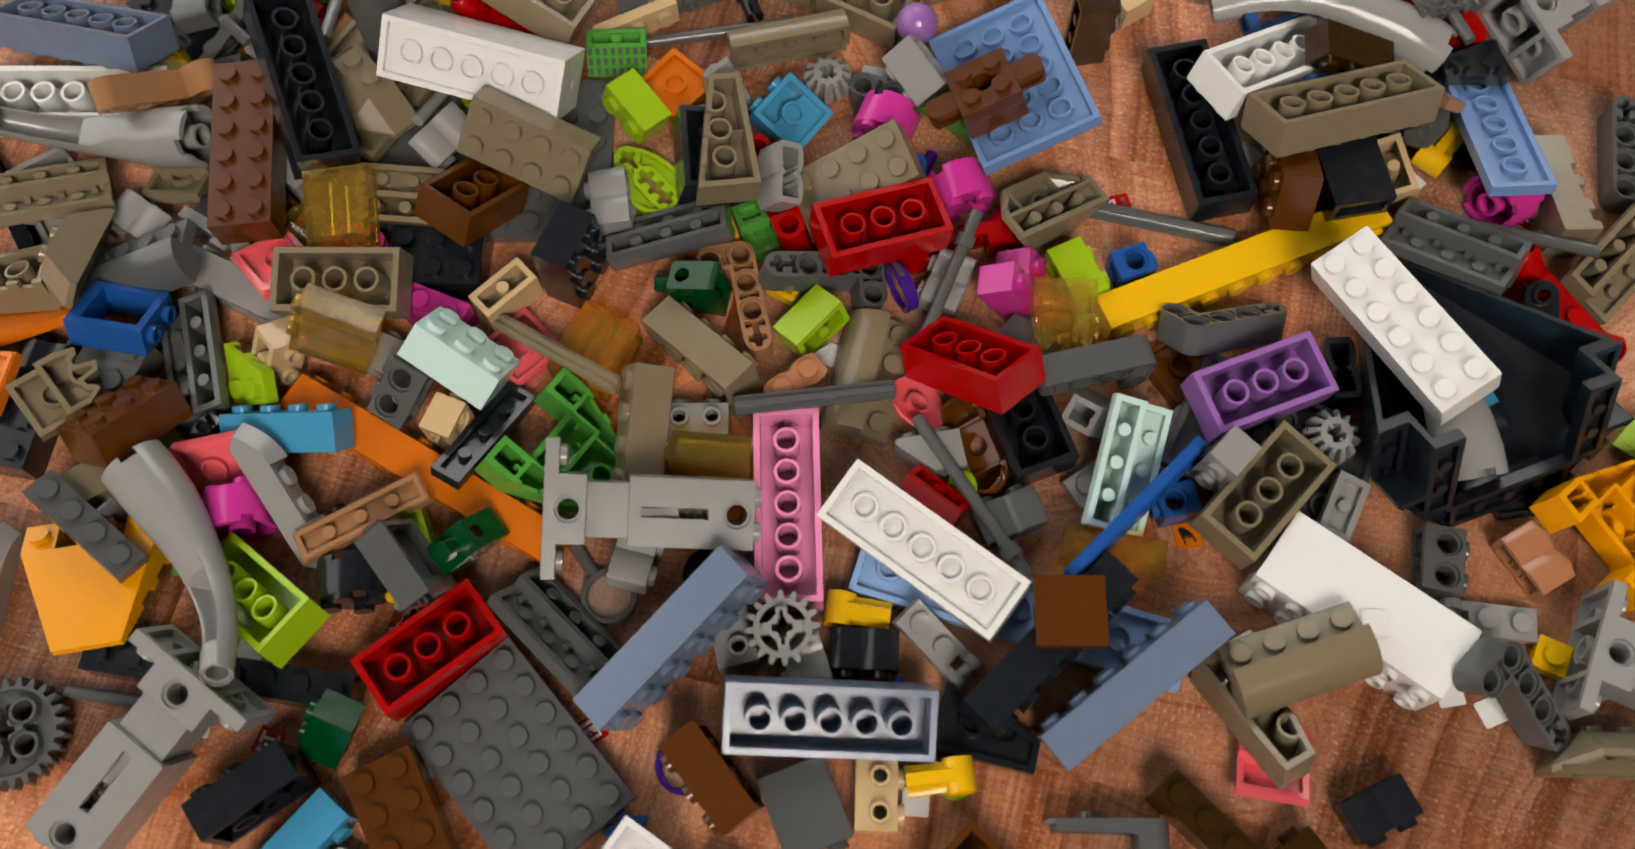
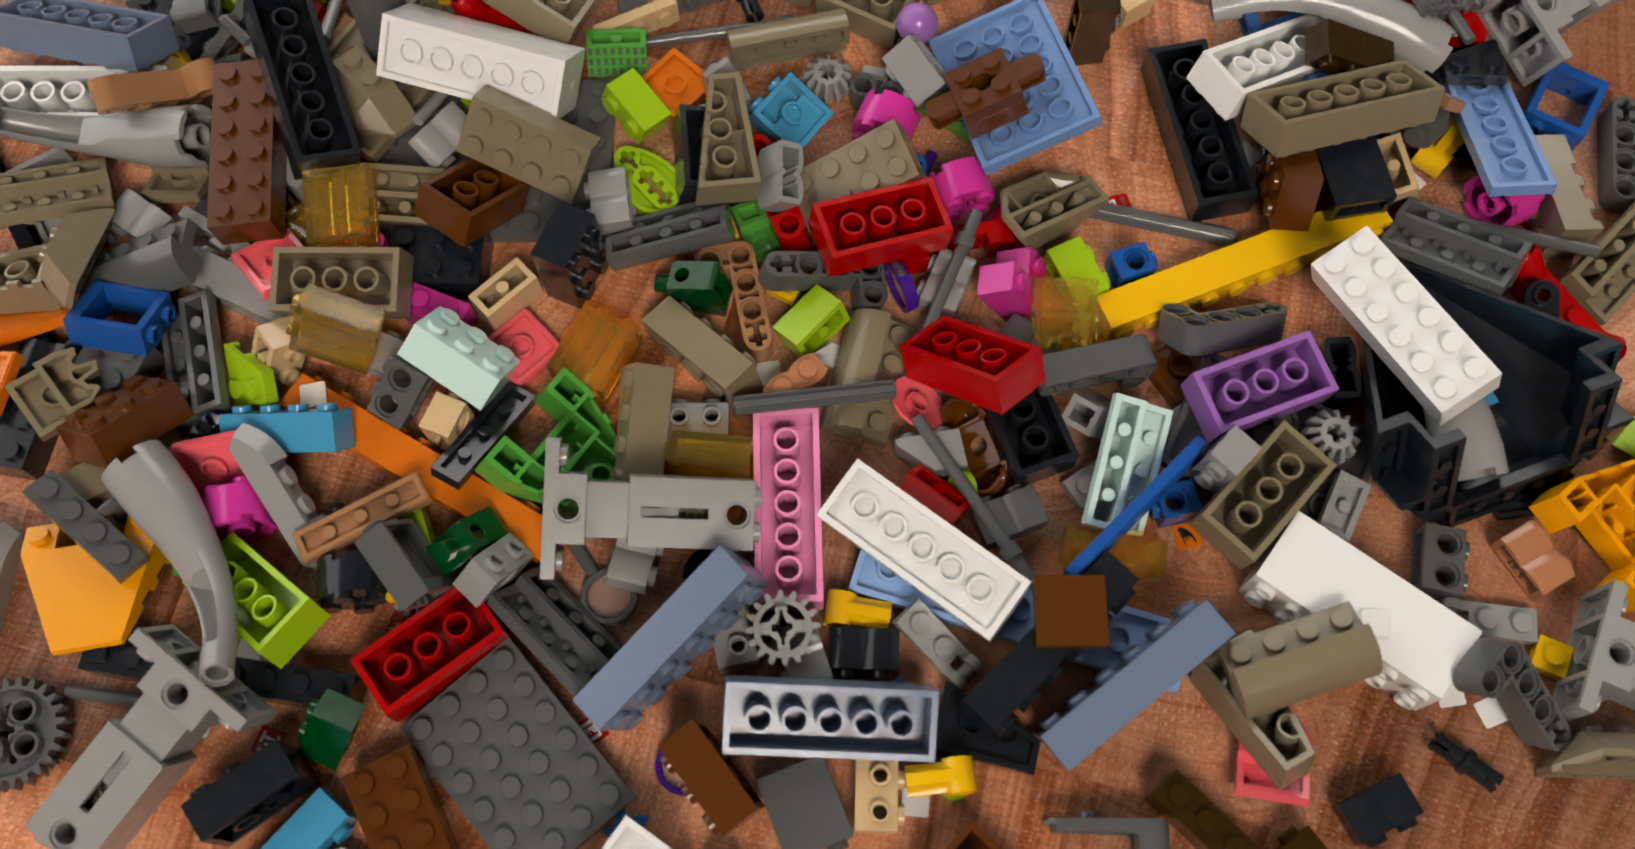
(313, 393): none -> white sticker
(493, 569): none -> light grey brick
(559, 354): dark tan axle -> none
(767, 370): none -> white sticker
(1465, 762): none -> black pin
(1573, 85): none -> blue window

